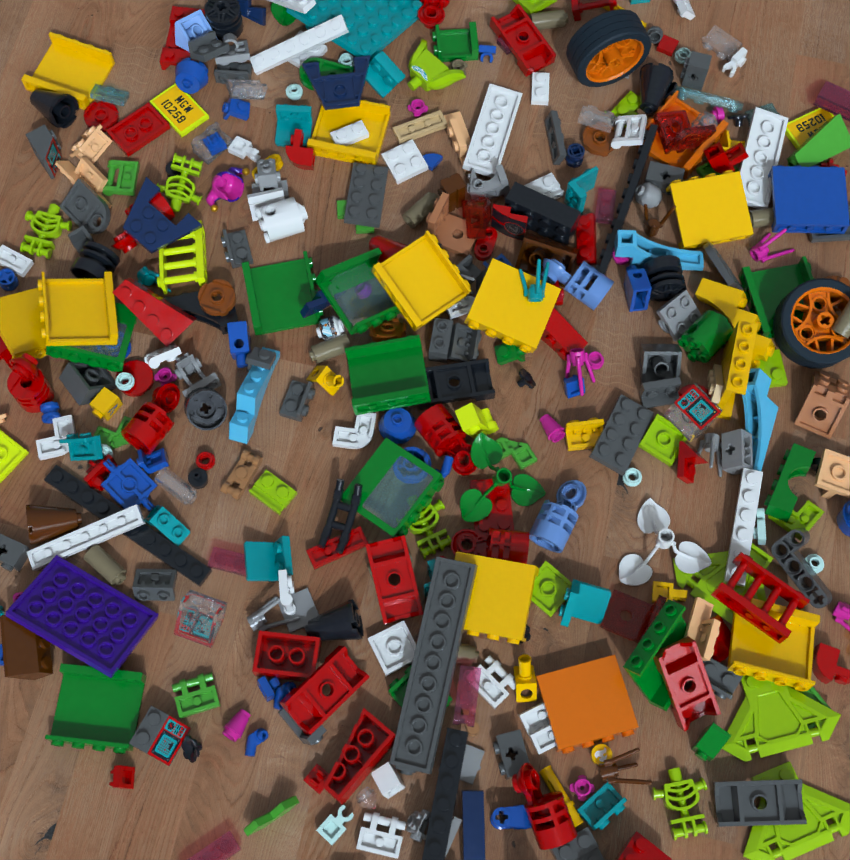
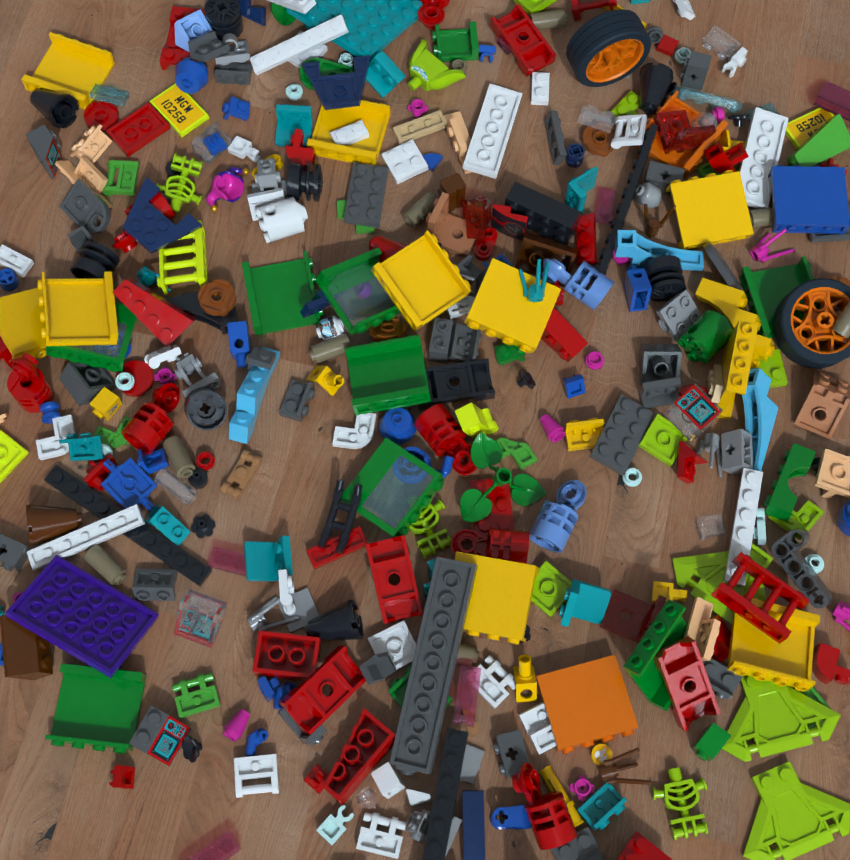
(50, 229): lime piece -> none
(179, 457): none -> dark tan brick
(205, 529): none -> black plant
(237, 248): dark grey bracket -> none
(246, 89): clear bracket -> none
(253, 768): none -> white plate
(266, 819): bright green tile -> none
(273, 492): lime plate -> none
(304, 181): none -> black wheel
(377, 668): none -> dark grey panel
(417, 797): none -> white slope
(491, 188): light grey tile -> none
(548, 186): white plate -> none
(577, 357): dark pink plant -> none
(655, 519): white plant -> none
(709, 526): none -> clear tile
(736, 803): dark grey piece -> none

